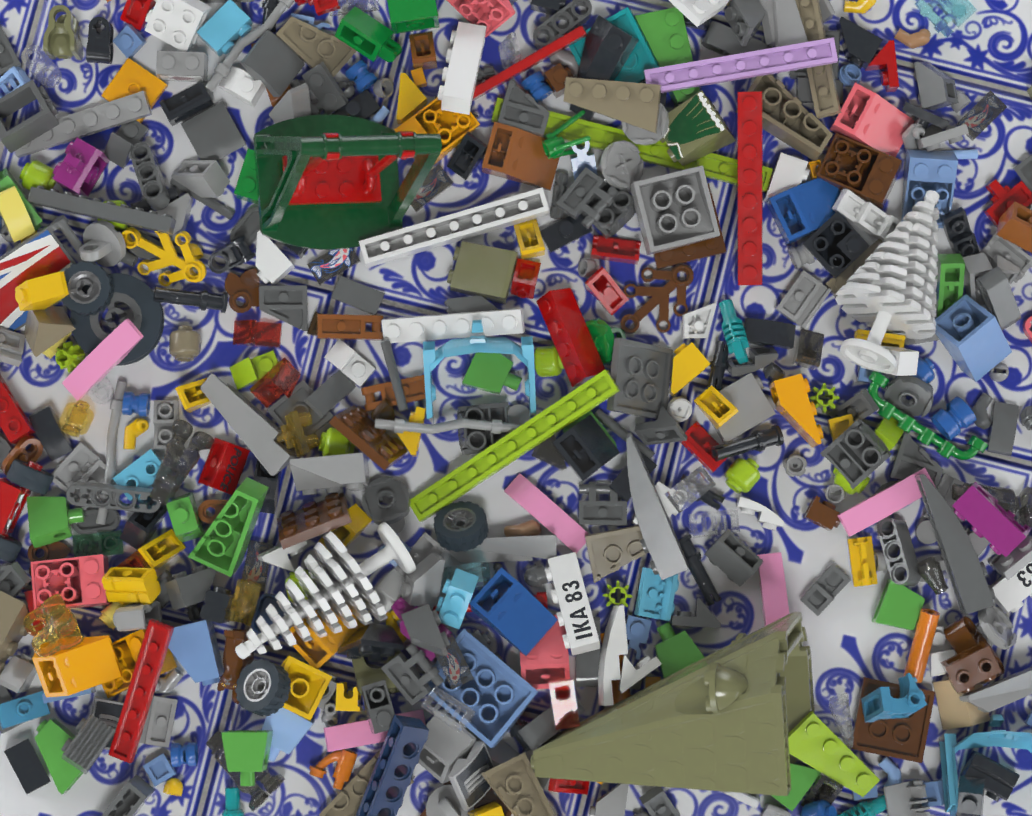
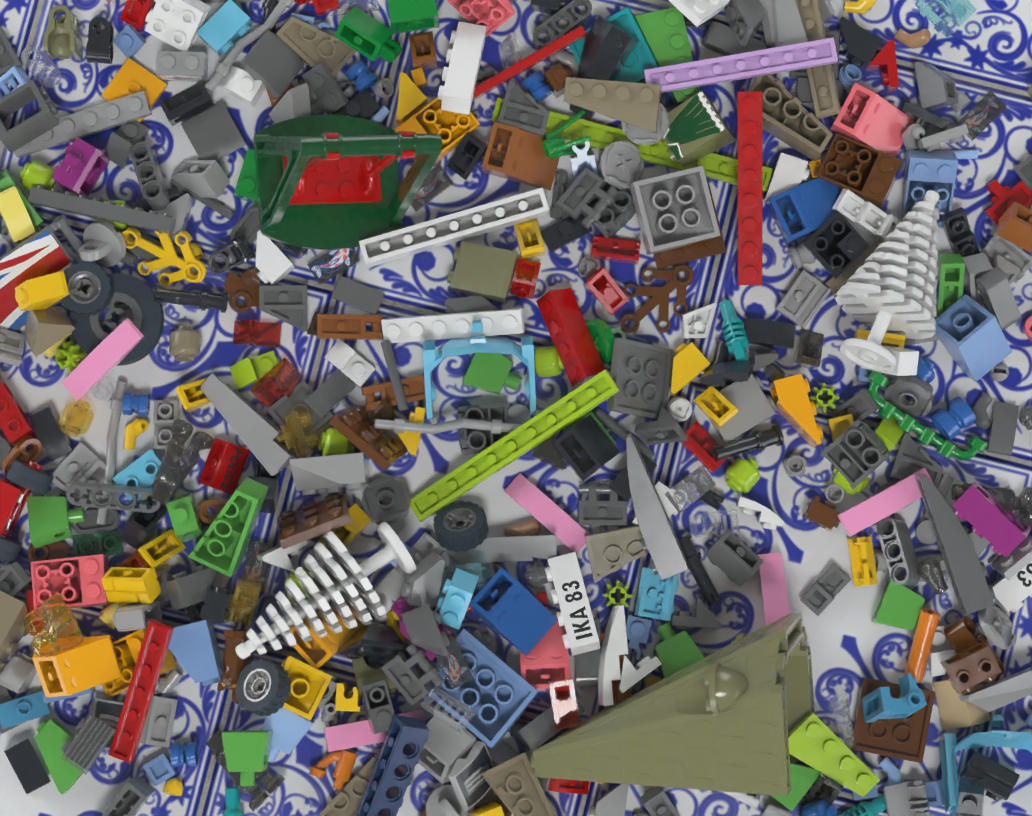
(719, 373): none -> black slope

